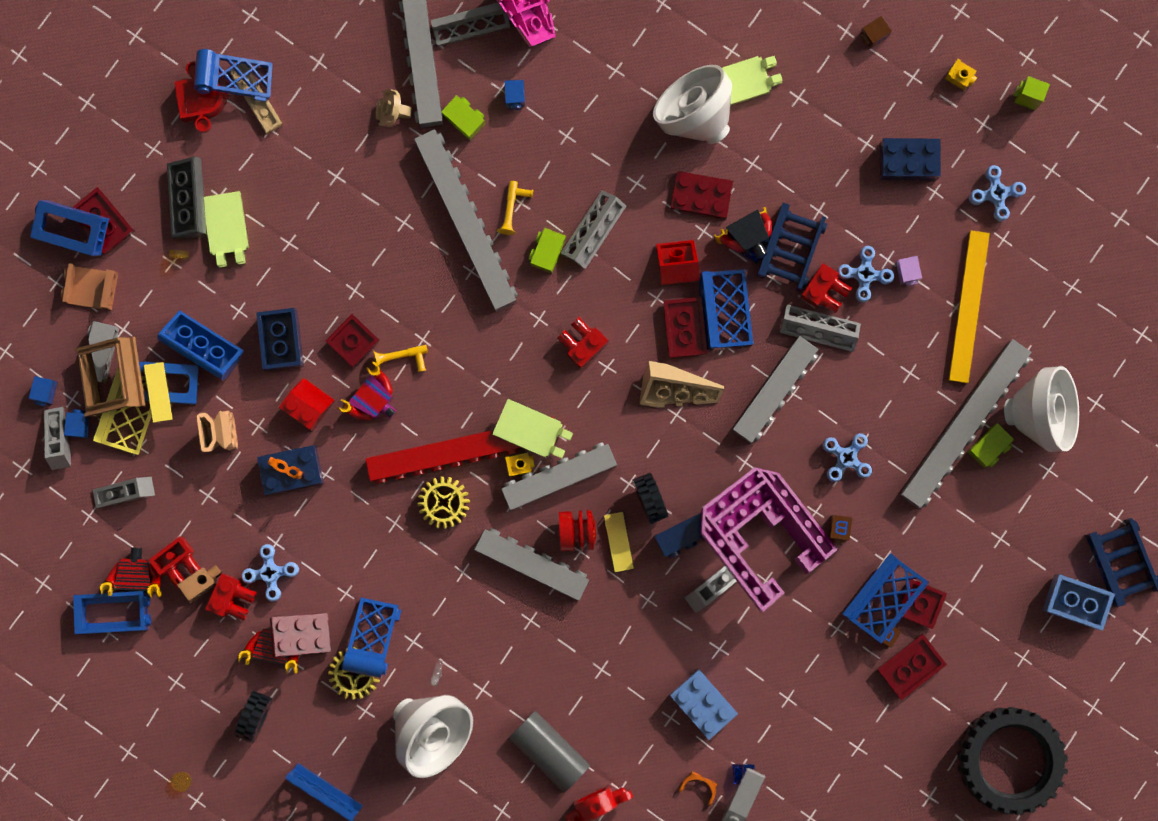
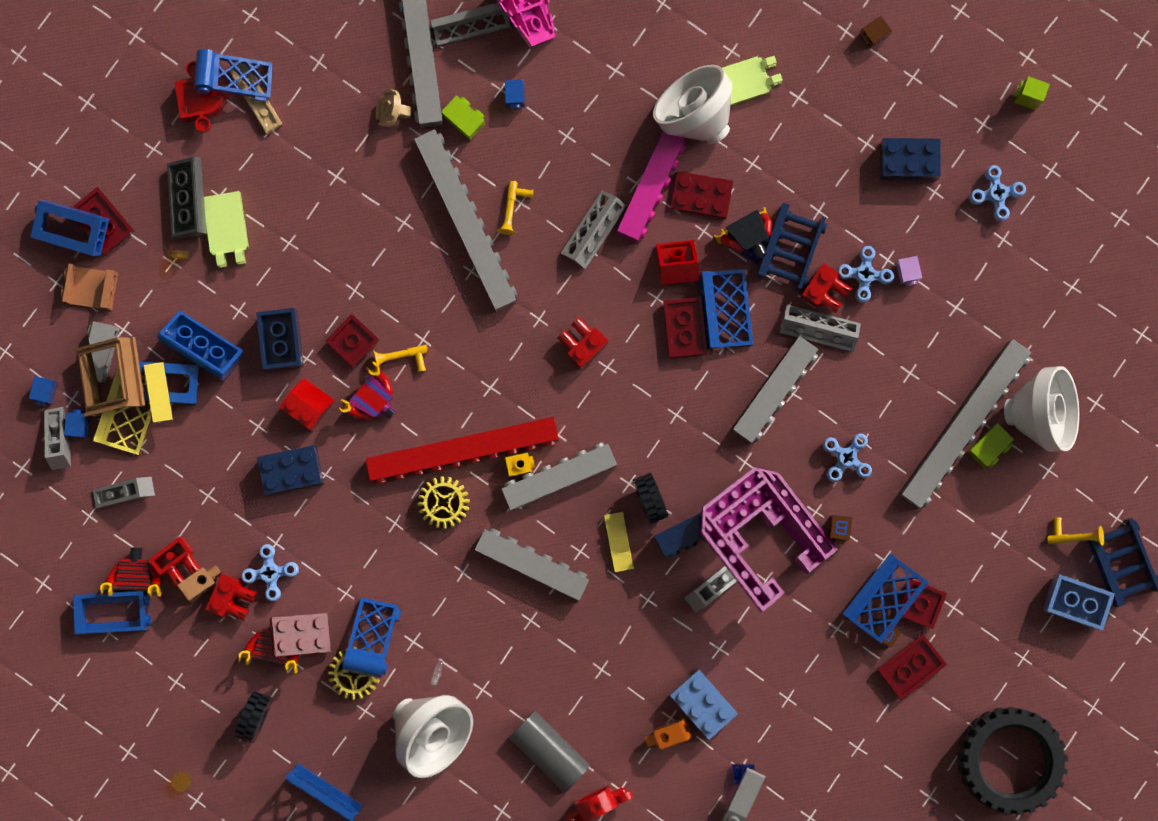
(218, 431): light nougat piece -> none
(274, 463): orange cap -> none
(530, 429): yellowish green tile -> none
(547, 250): lime brick -> none
(576, 530): red wheel -> none
(650, 187): none -> dark pink brick
(670, 385): tan wedge -> none
(677, 730): none -> orange torso
(694, 776): orange cap -> none
(955, 77): yellow brick -> none
(969, 307): yellow tile -> none
(1058, 537): none -> yellow piece

